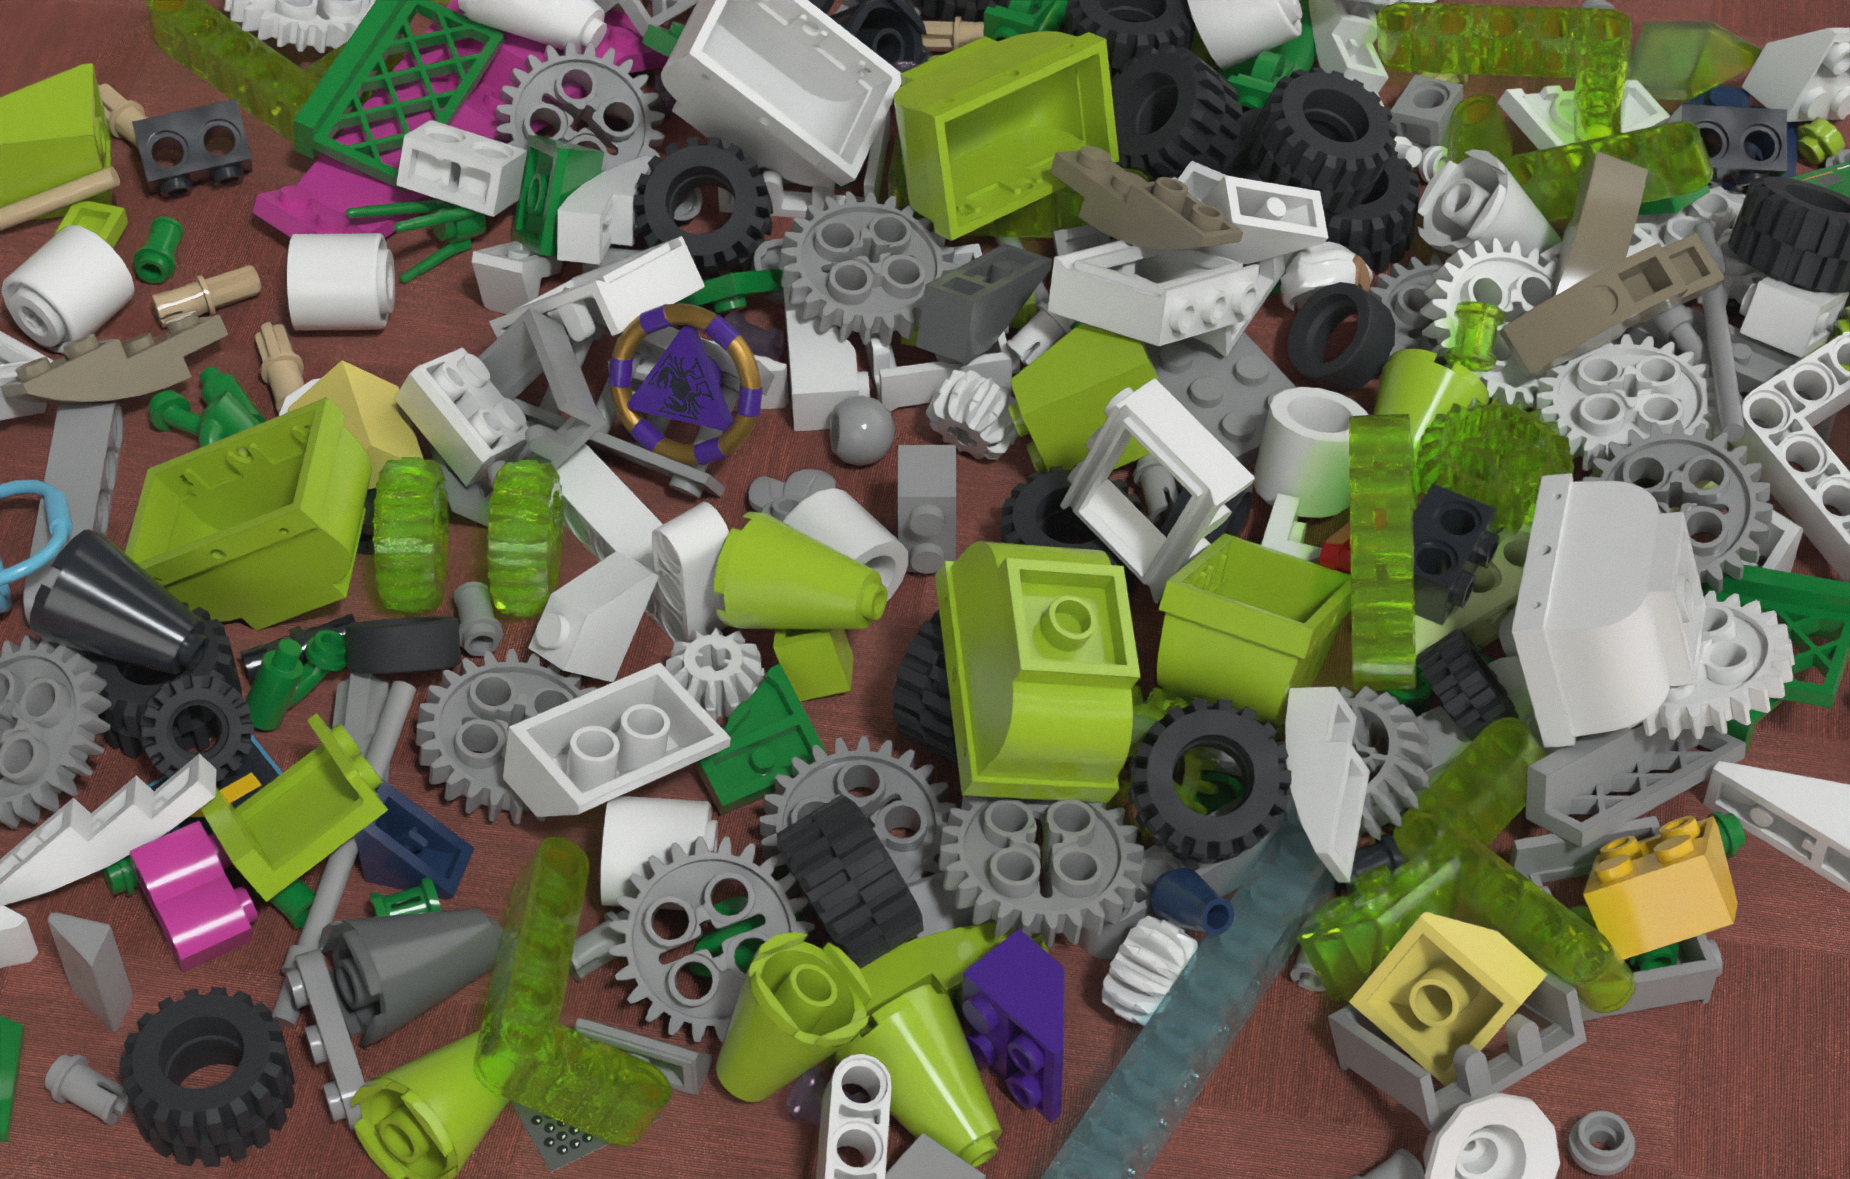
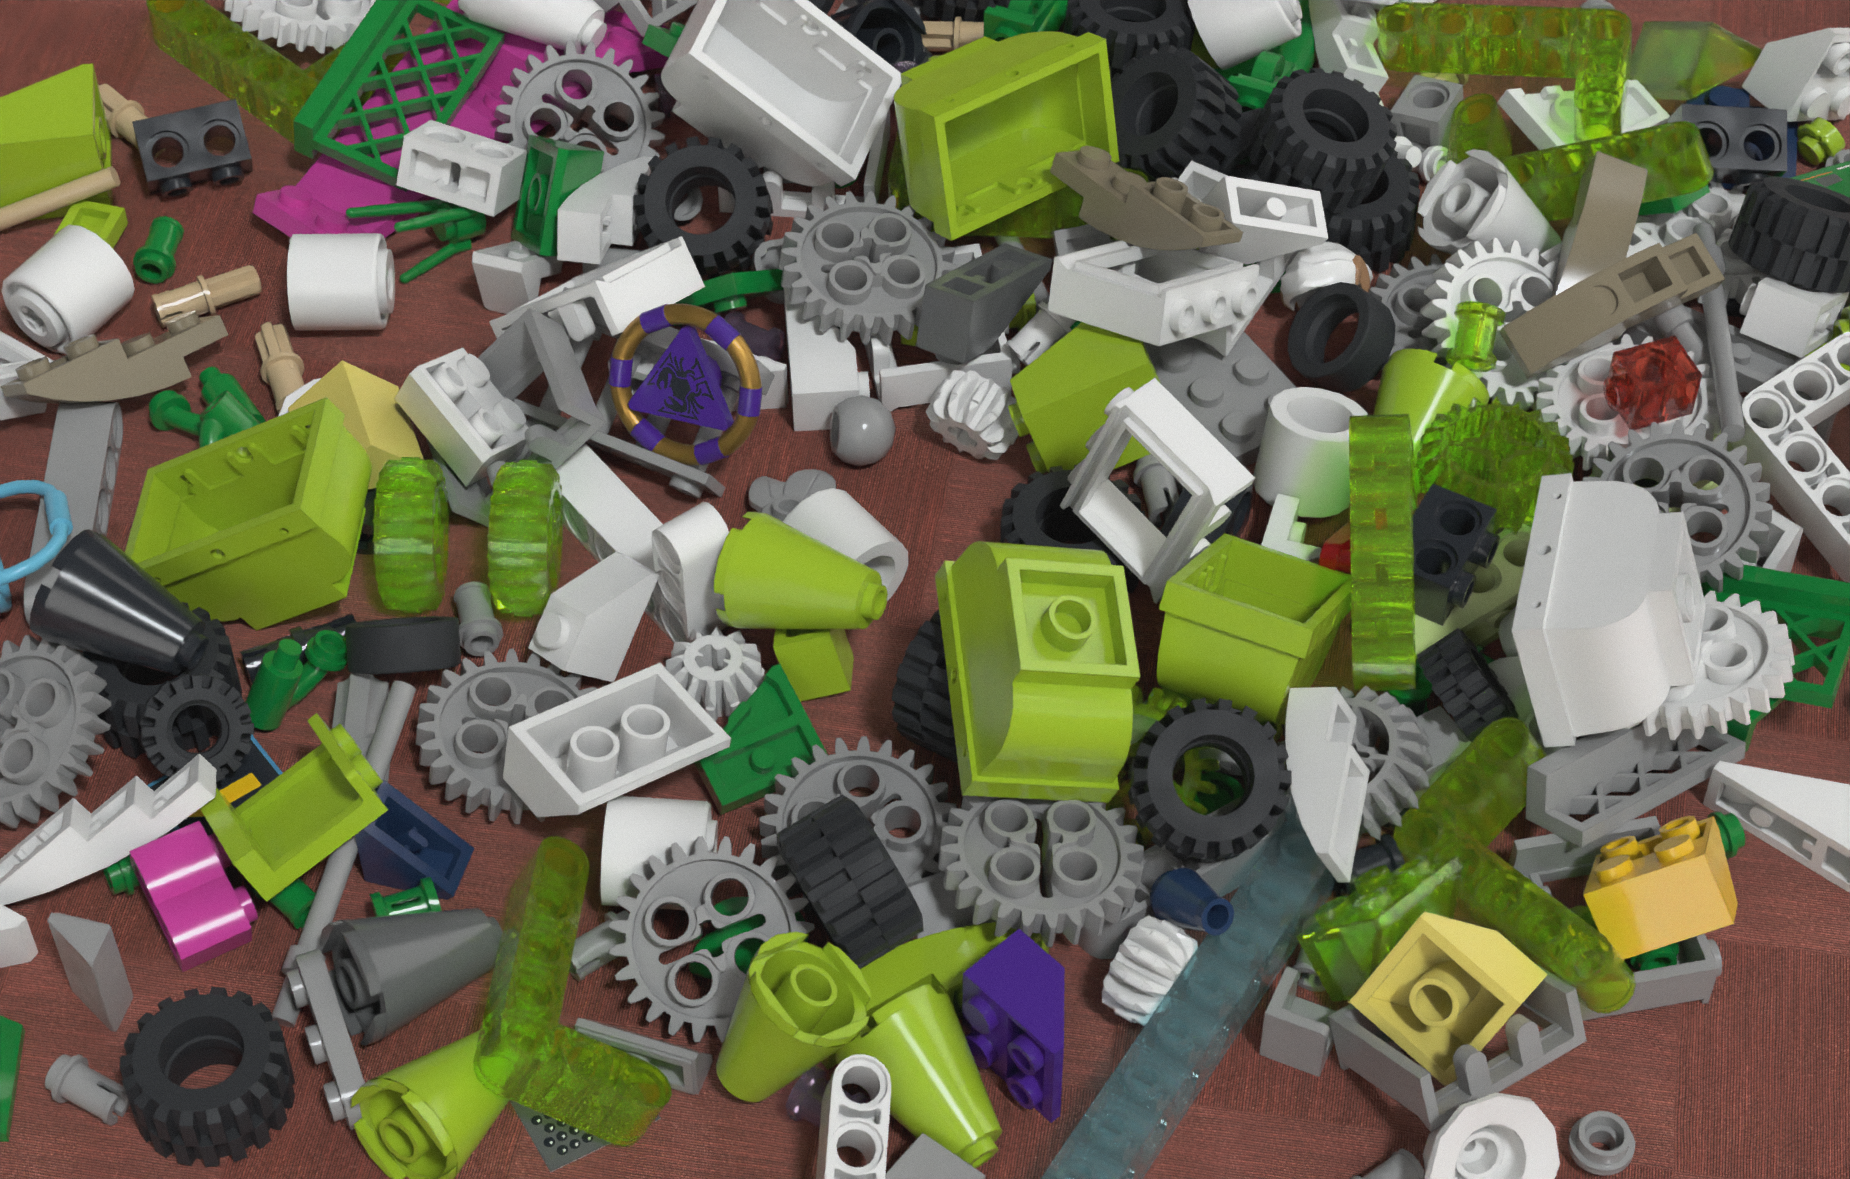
(927, 505): light grey brick -> none
(1296, 1029): none -> light grey panel
(1652, 383): none -> clear red brick

